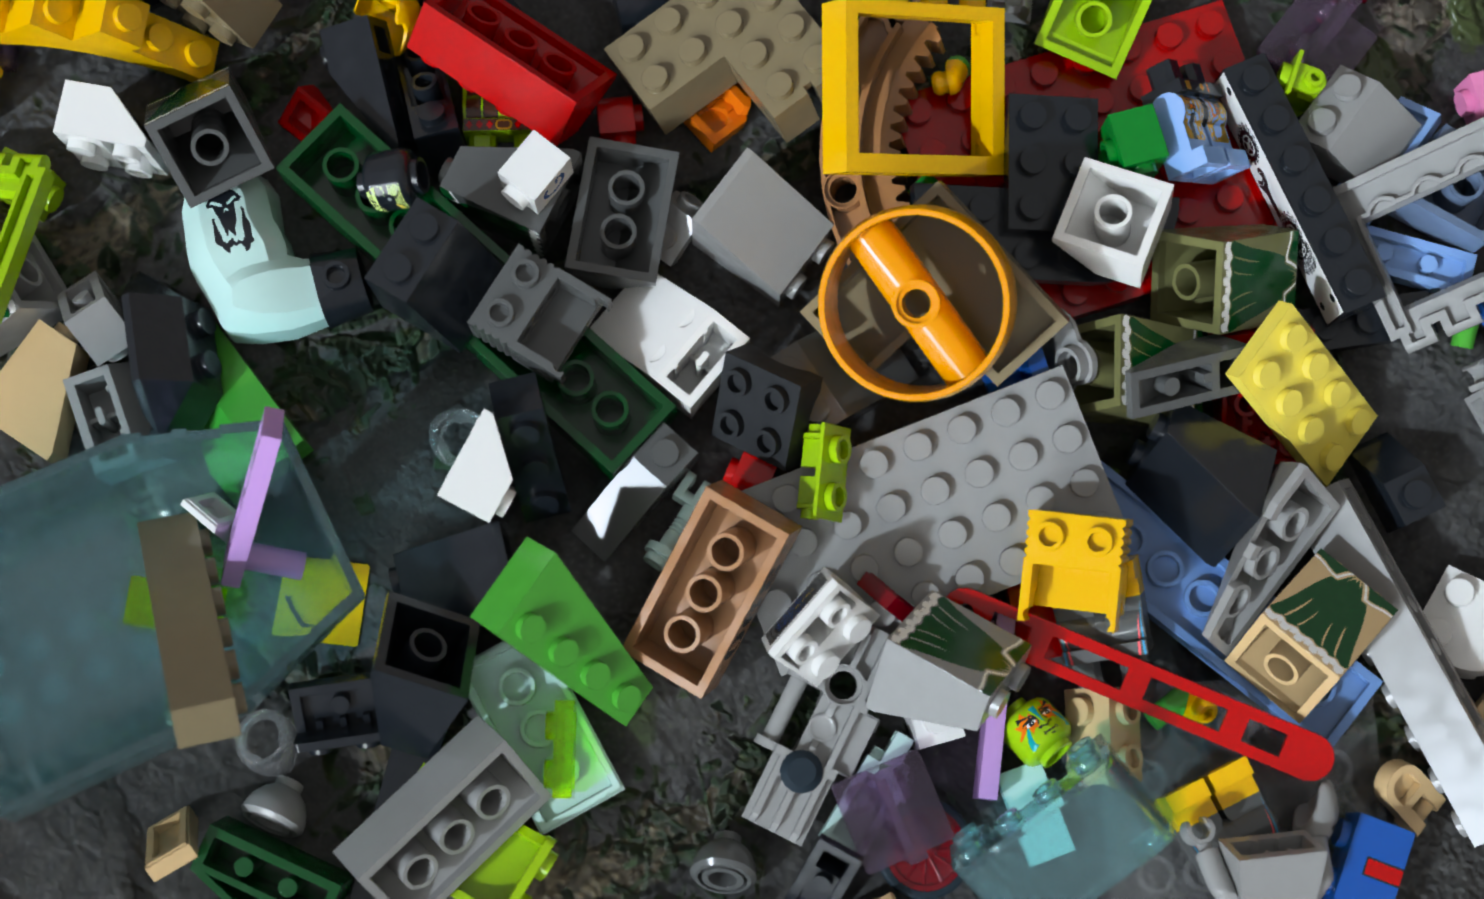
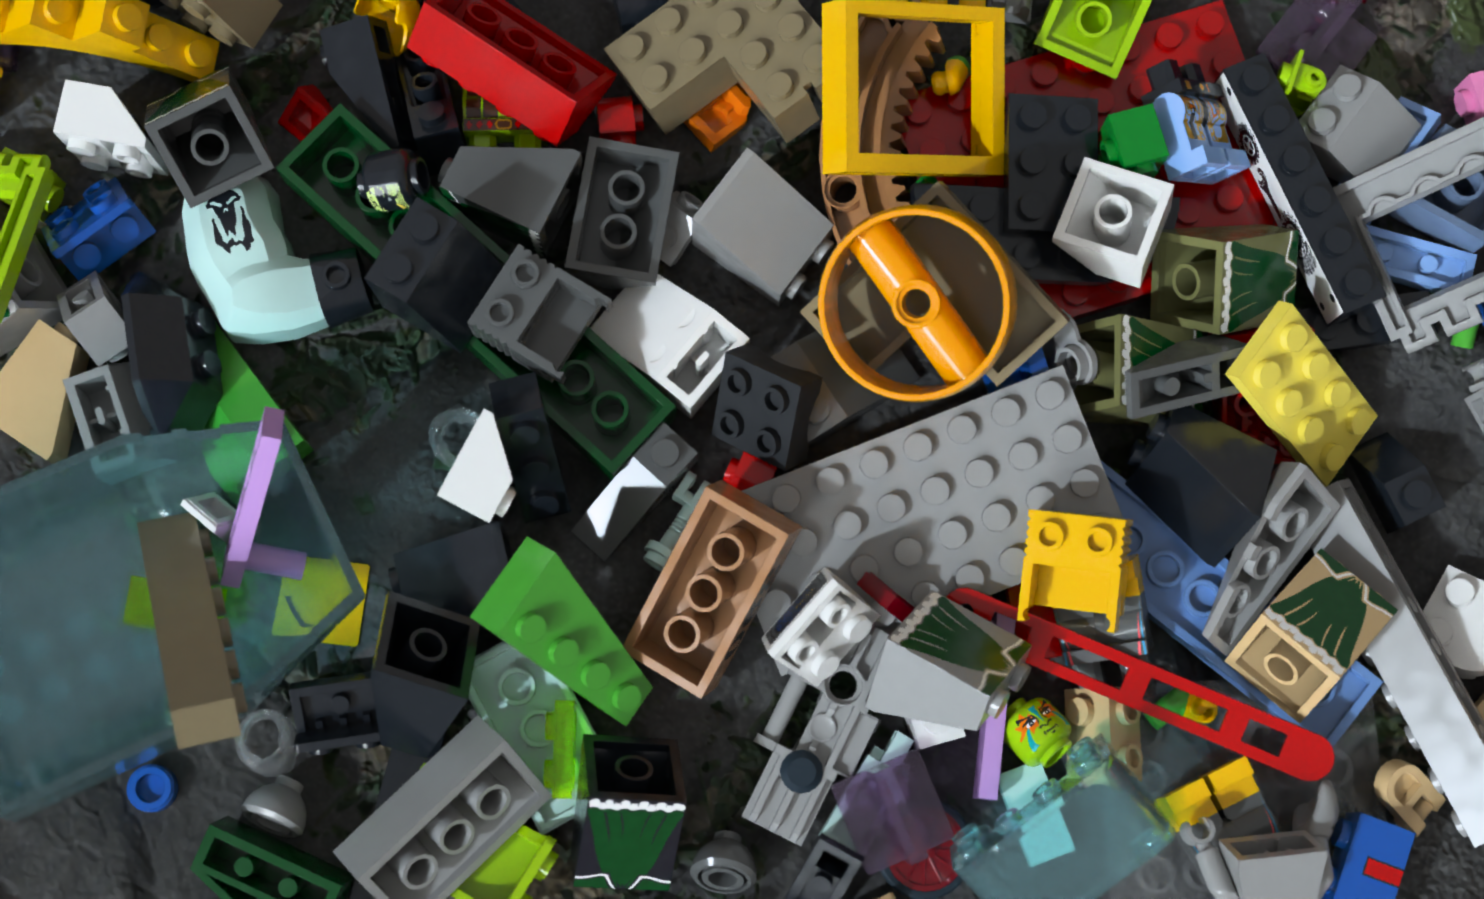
(96, 229): none -> blue bracket
(152, 788): none -> blue tile
(171, 843): tan tile -> none
(534, 173): white brick -> none
(627, 812): none -> black slope
(825, 494): lime hinge -> none

